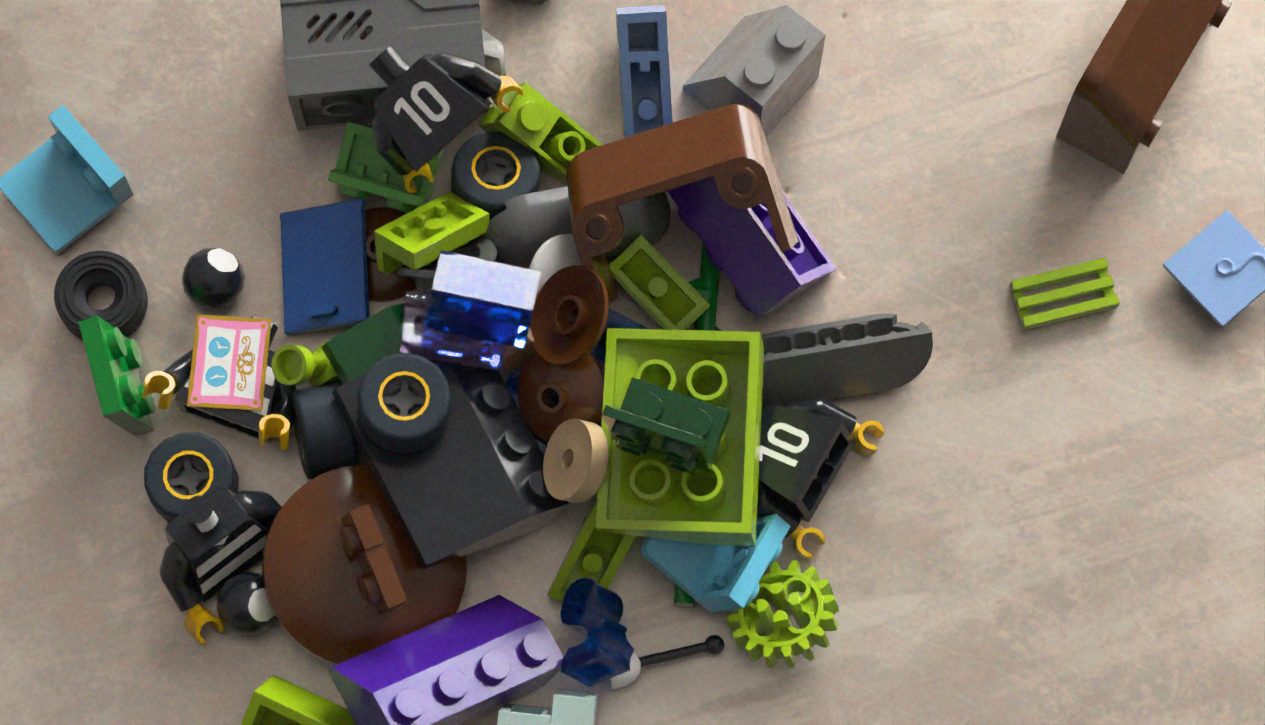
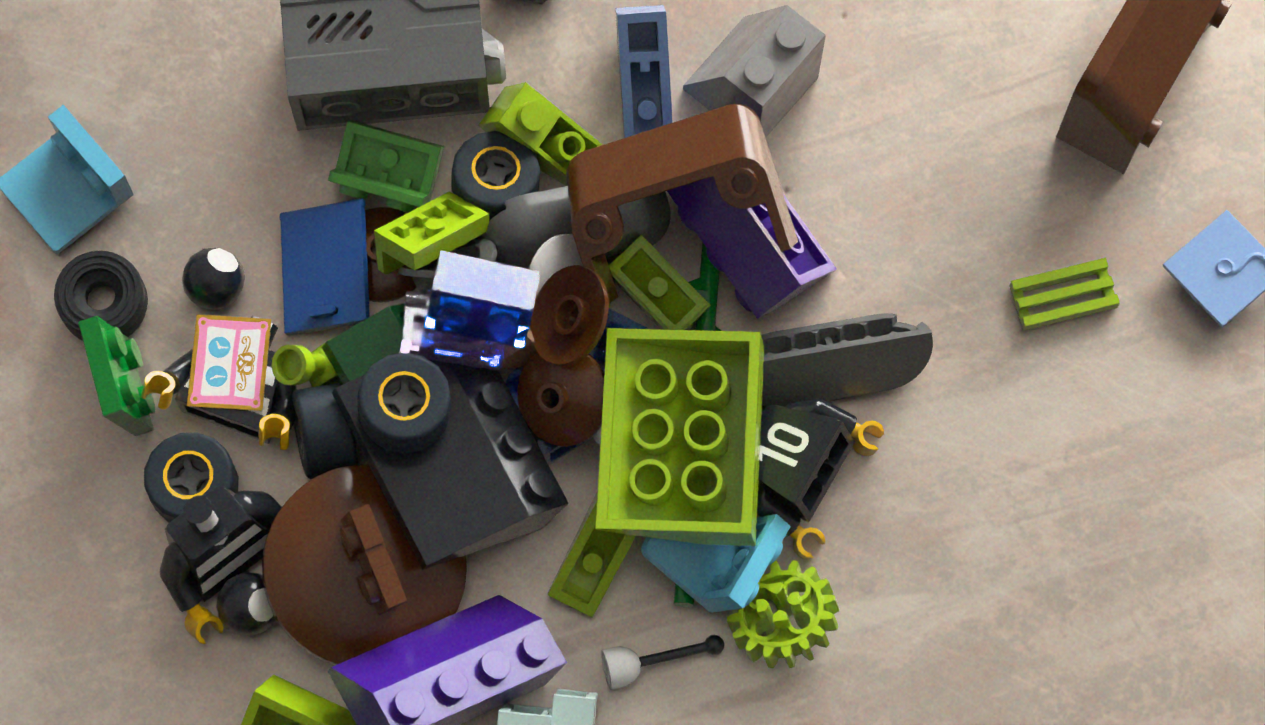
(429, 107): black torso -> none
(575, 460): tan piece -> none
(596, 614): clear blue leg -> none
(667, 425): dark green bracket -> none

